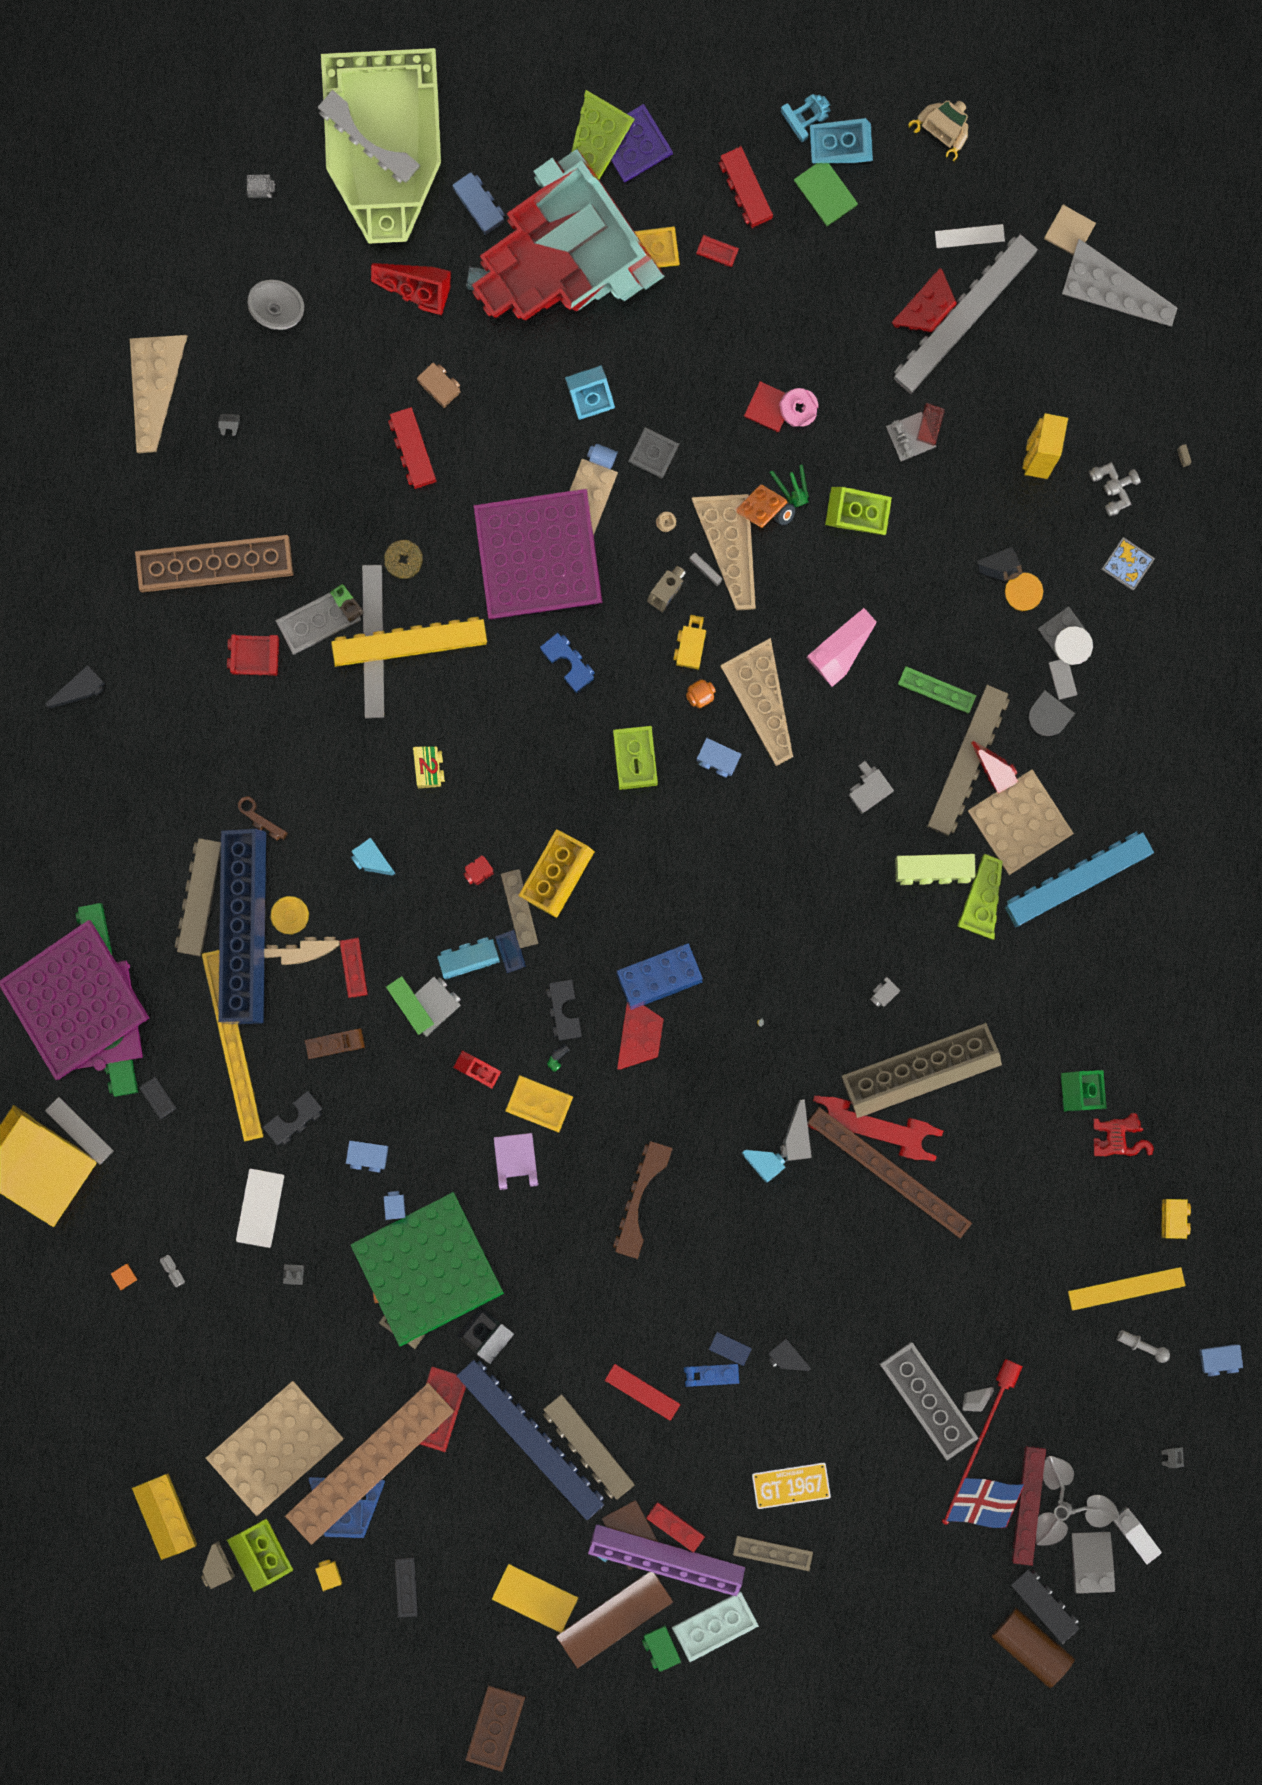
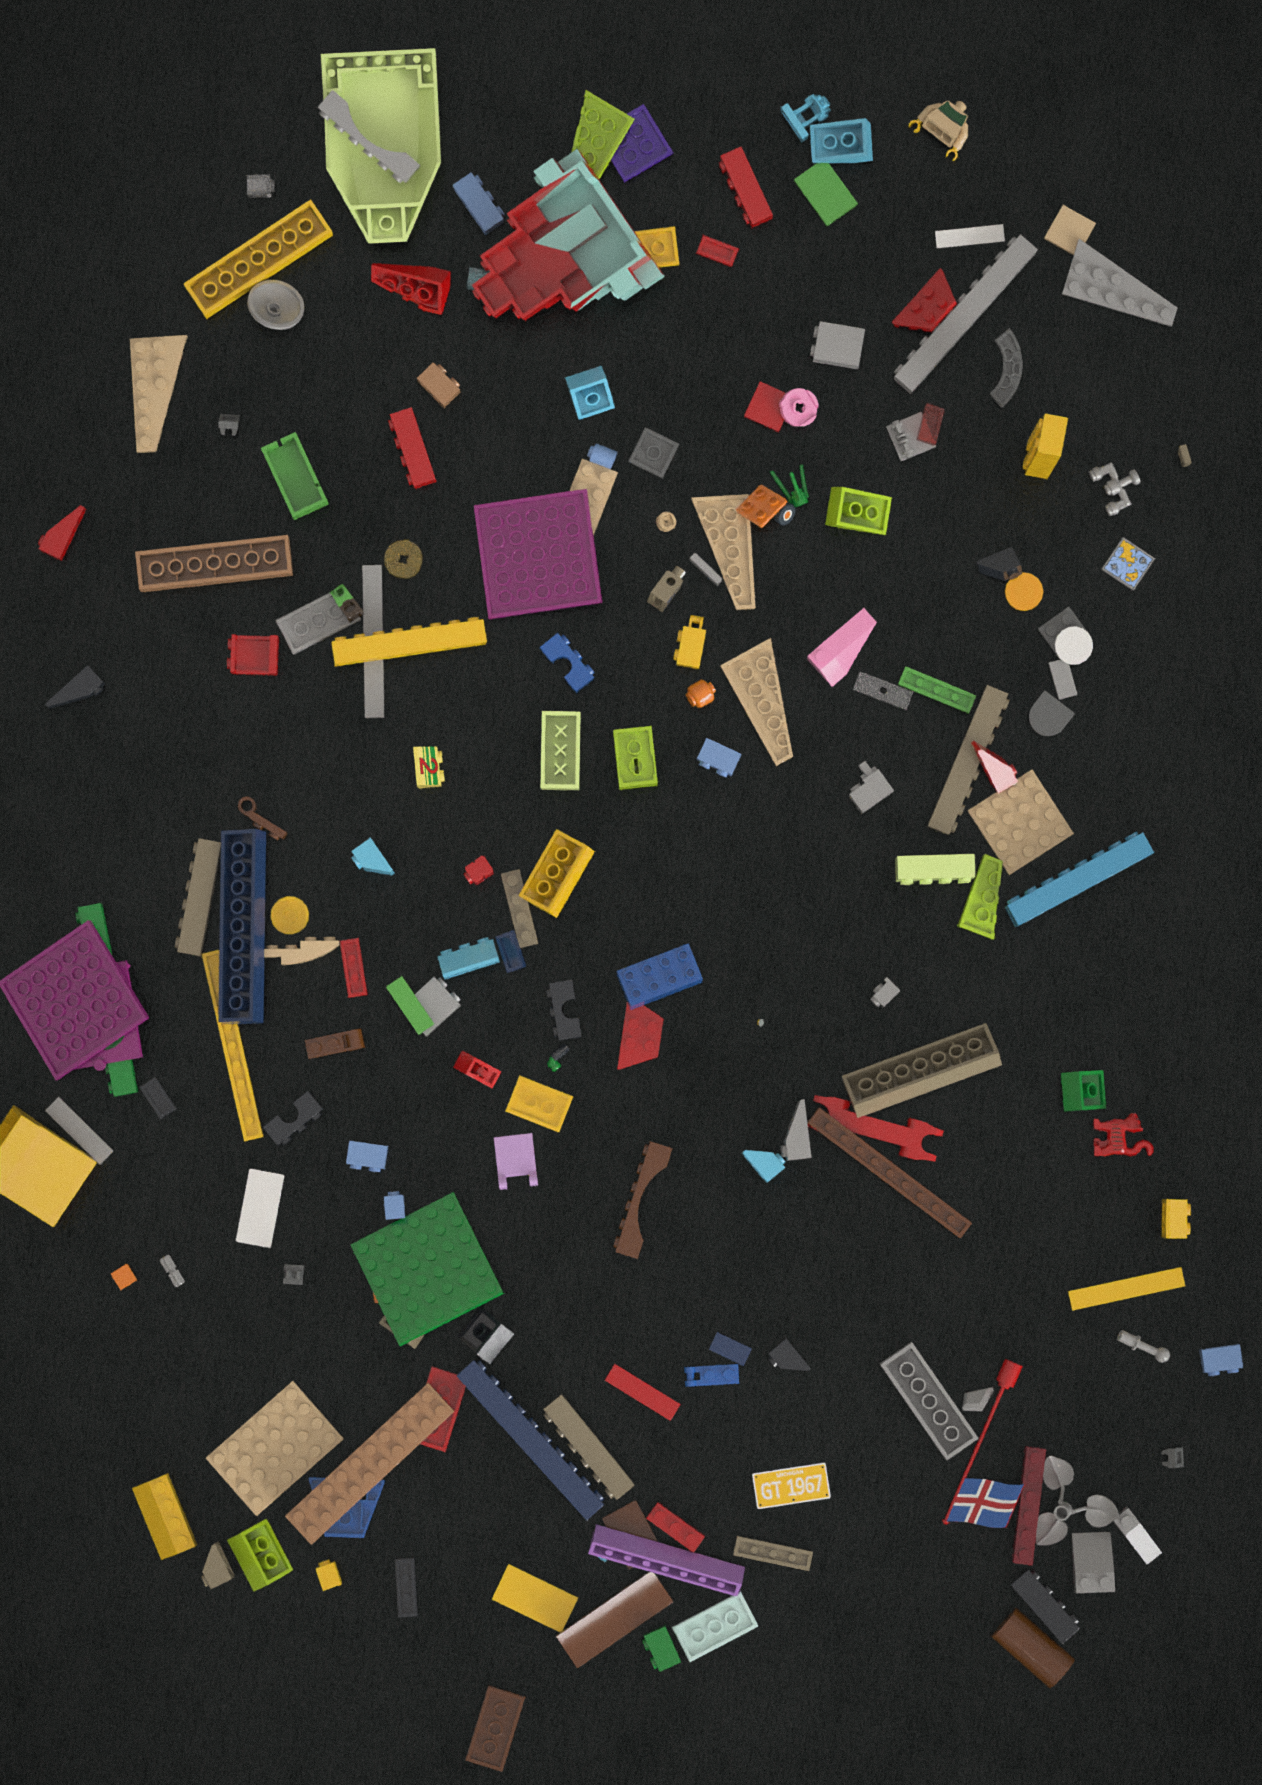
(59, 537): none -> red slope
(258, 259): none -> yellow brick
(294, 476): none -> bright green piece
(560, 750): none -> yellowish green brick
(837, 345): none -> light grey brick
(871, 687): none -> clear tile
(1011, 368): none -> dark grey tile

